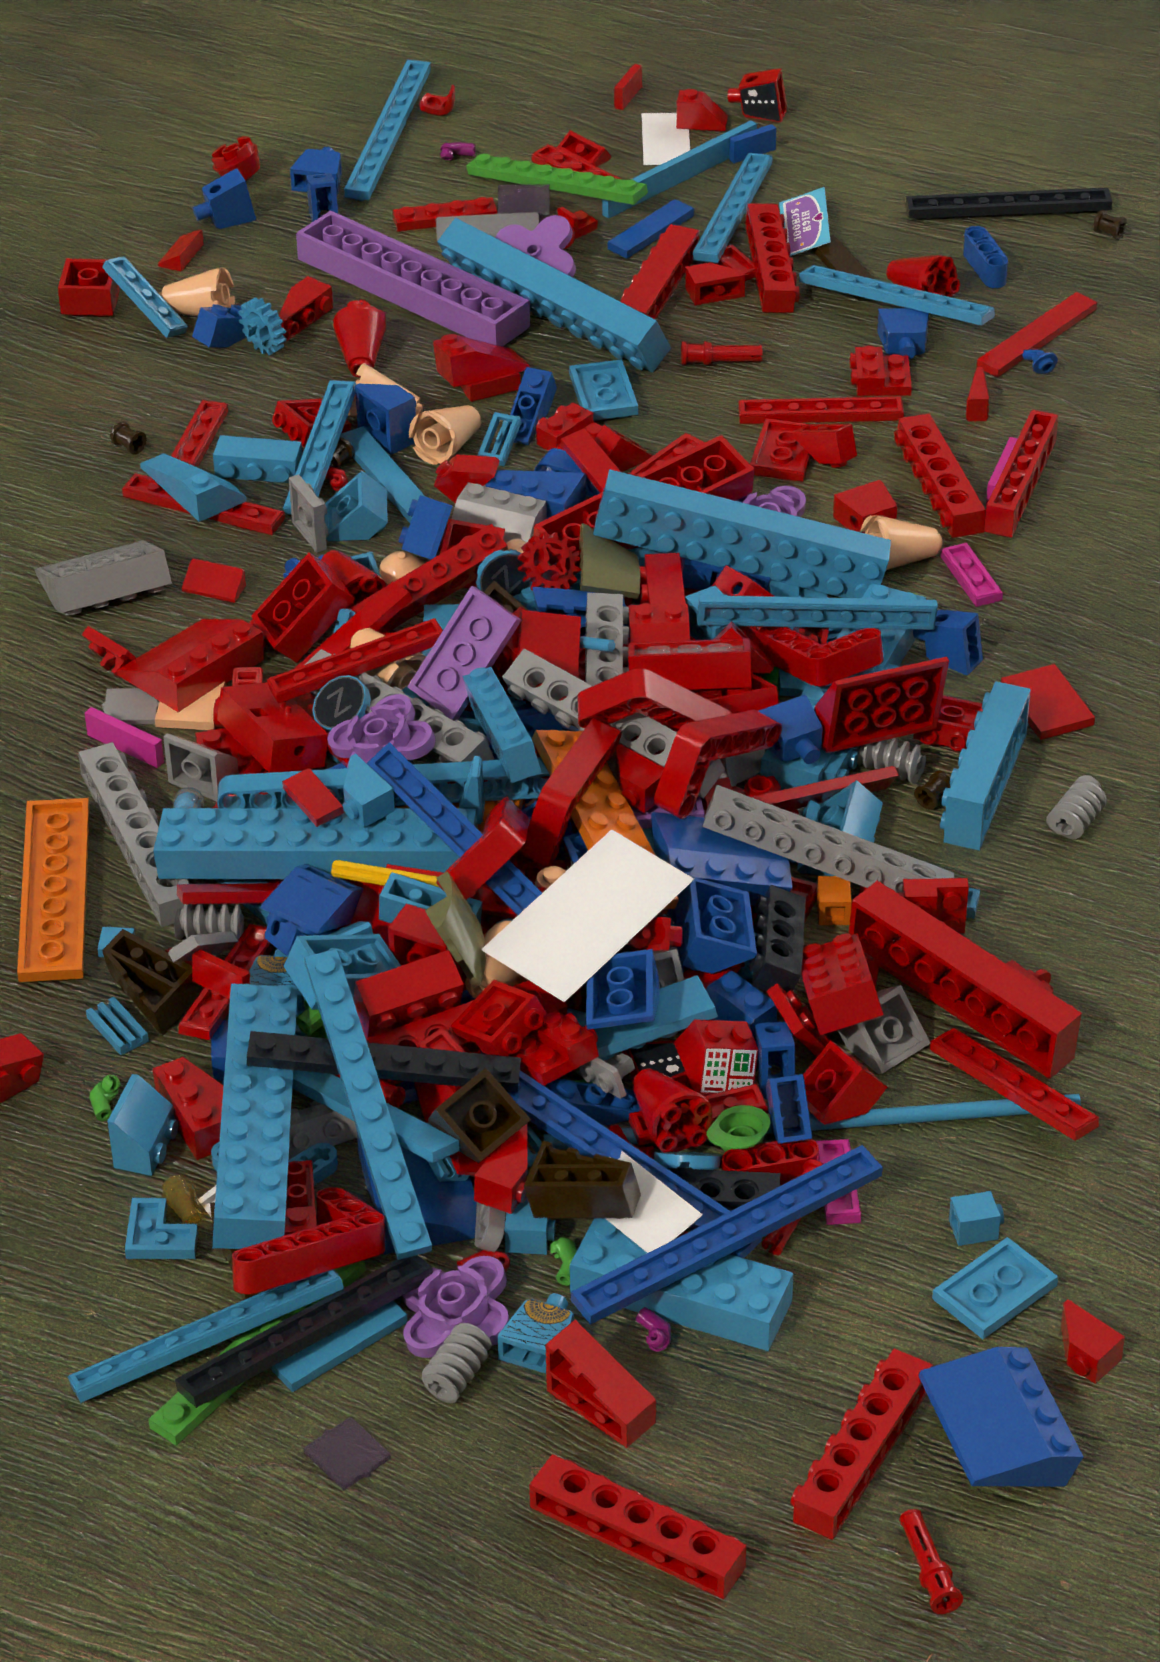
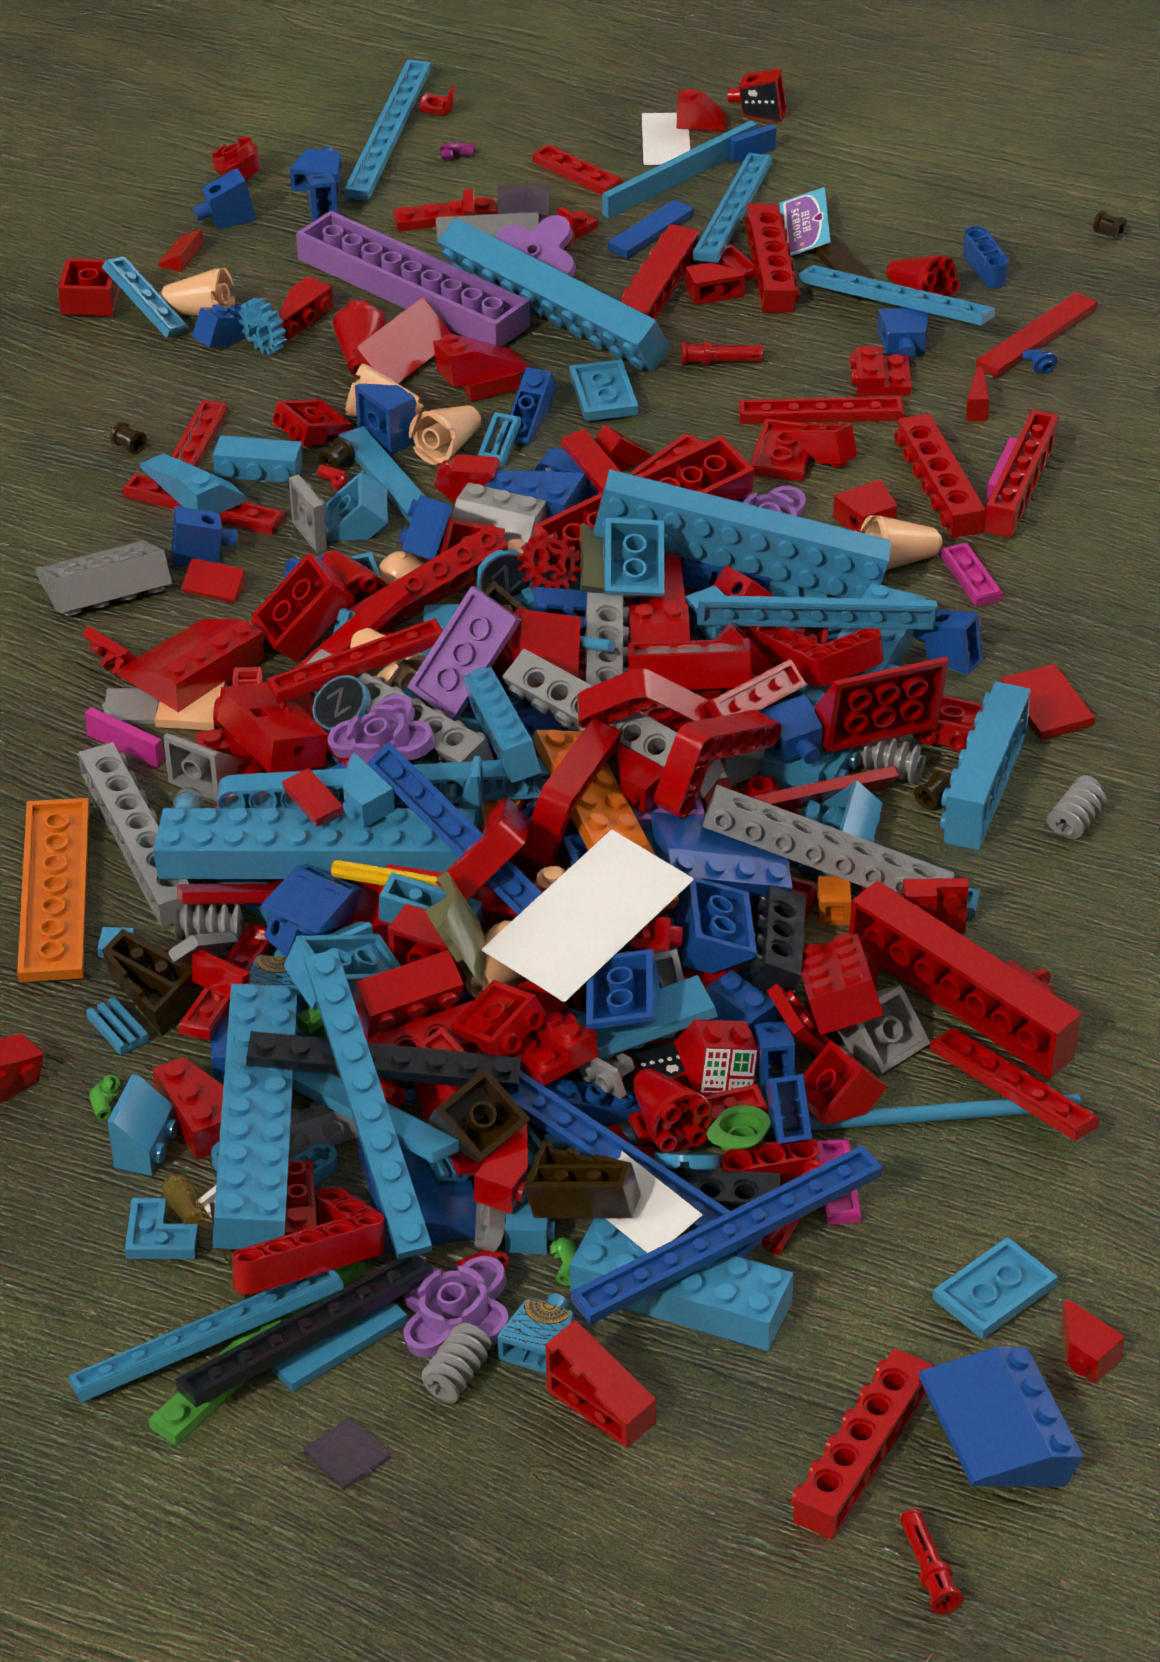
(198, 536): none -> blue torso
(324, 436): dark azure tile -> none
(403, 342): none -> tile
(467, 202): none -> red tile
(558, 179): bright green plate -> none
(563, 423): red plate -> none
(584, 149): red slope -> none
(628, 87): red tile -> none
(633, 557): none -> dark azure slope
(638, 1526): red brick -> none
(659, 1329): magenta arm -> none
(759, 691): none -> tile
(975, 1218): dark azure brick -> none
(1008, 203): black plate -> none

